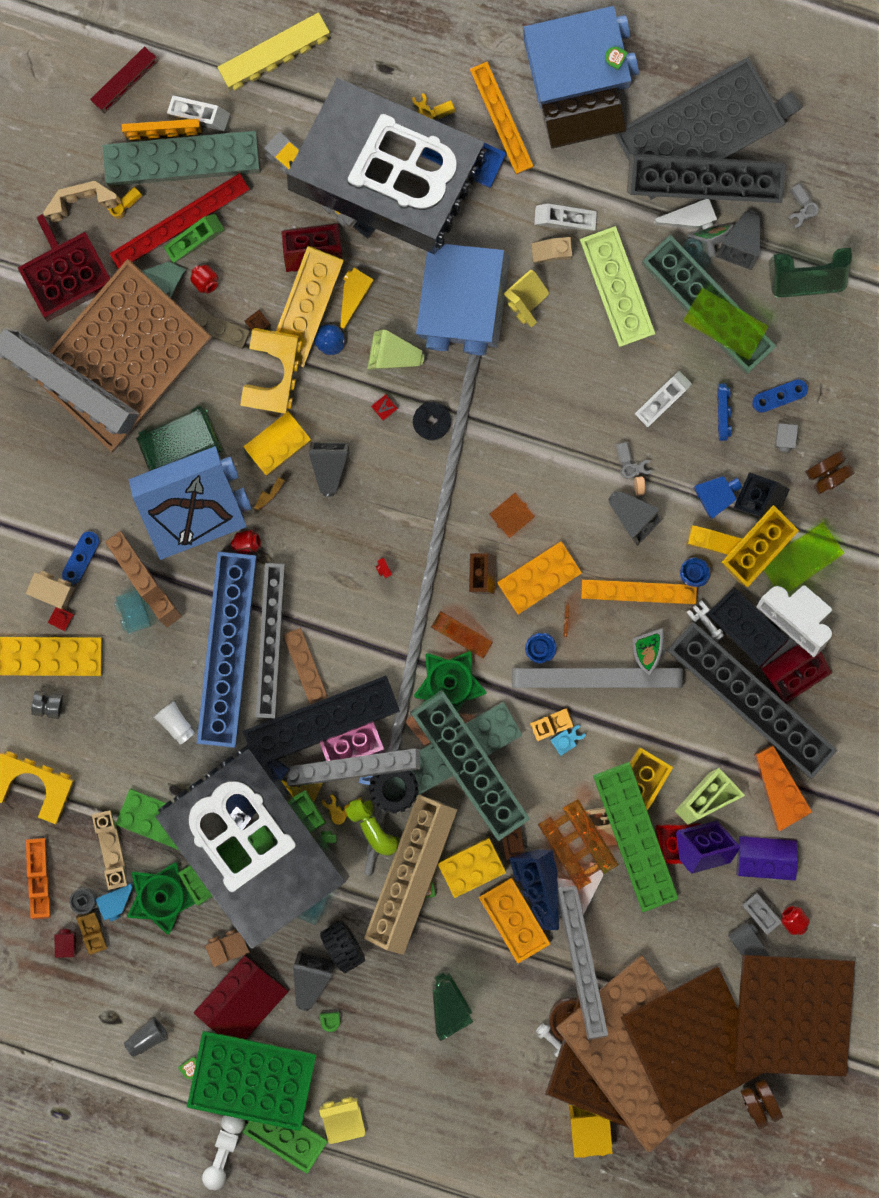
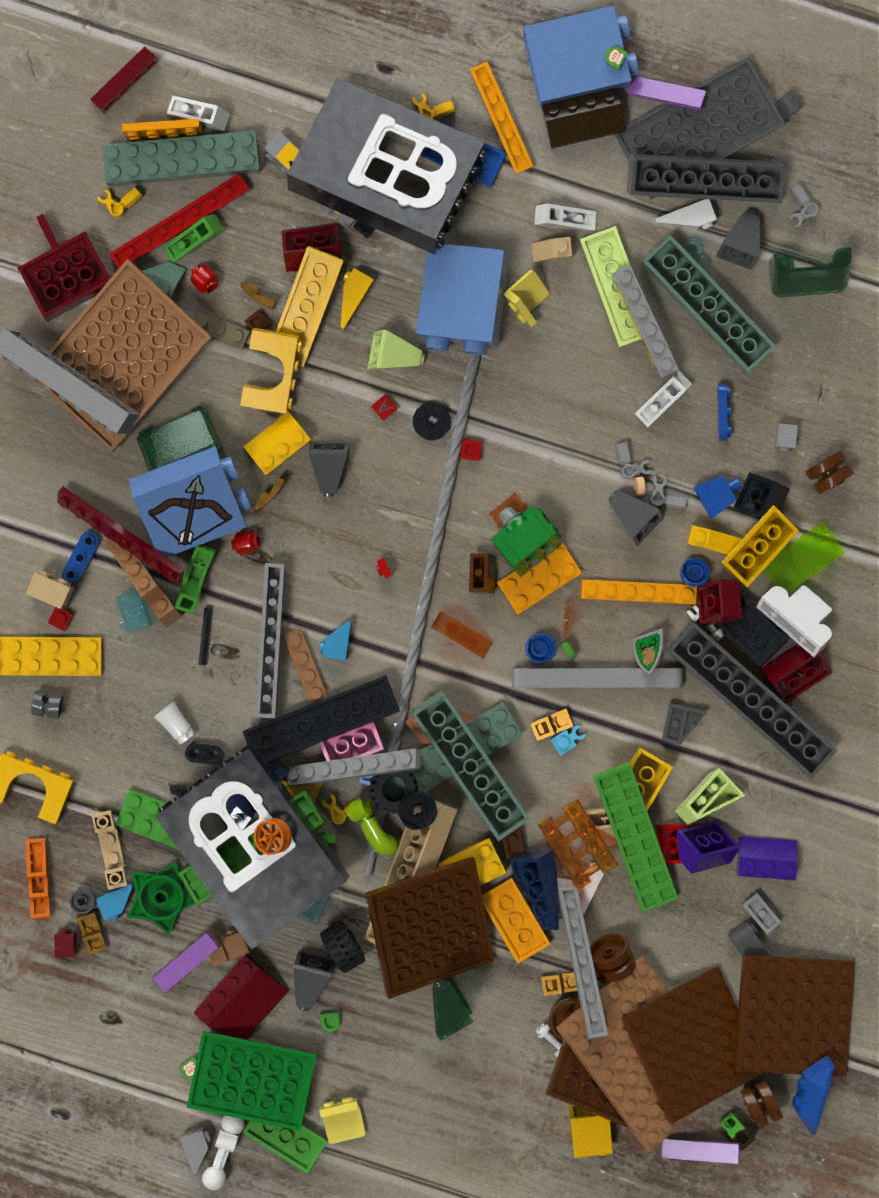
(57, 207): tan slope -> none
(120, 535): none -> dark red plate
(146, 1037): dark grey plant -> none
(186, 962): none -> medium lavender tile
(193, 578): none -> bright green arch
(195, 1147): none -> light grey slope
(204, 753): none -> black plate
(205, 636): none -> black bar
(227, 649): medium blue brick -> none
(253, 292): none -> pearl gold slope
(271, 836): none -> orange wheel
(274, 51): light yellow brick -> none
(329, 339): blue hair -> none
(337, 643): none -> dark azure slope
(418, 820): none -> black plate
(430, 927): none -> reddish brown plate
(455, 669): green plate -> none
(470, 450): none -> red plate
(526, 538): none -> green piece
(558, 983): none -> pearl gold slope
(568, 650): none -> bright green tile
(612, 958): none -> reddish brown wheel
(644, 322): none -> light grey brick
(667, 93): none -> tile
(671, 501): none -> light grey bar
(680, 723): none -> dark grey wing
(700, 1150): none -> tile
(712, 236): shield -> none
(719, 602): none -> dark red slope
(725, 323): clear neon green plate -> none
(737, 1131): none -> leg
(773, 402): blue plate -> none
(783, 795): orange wedge -> none
(795, 920): red head -> none
(812, 1093): none -> blue wedge

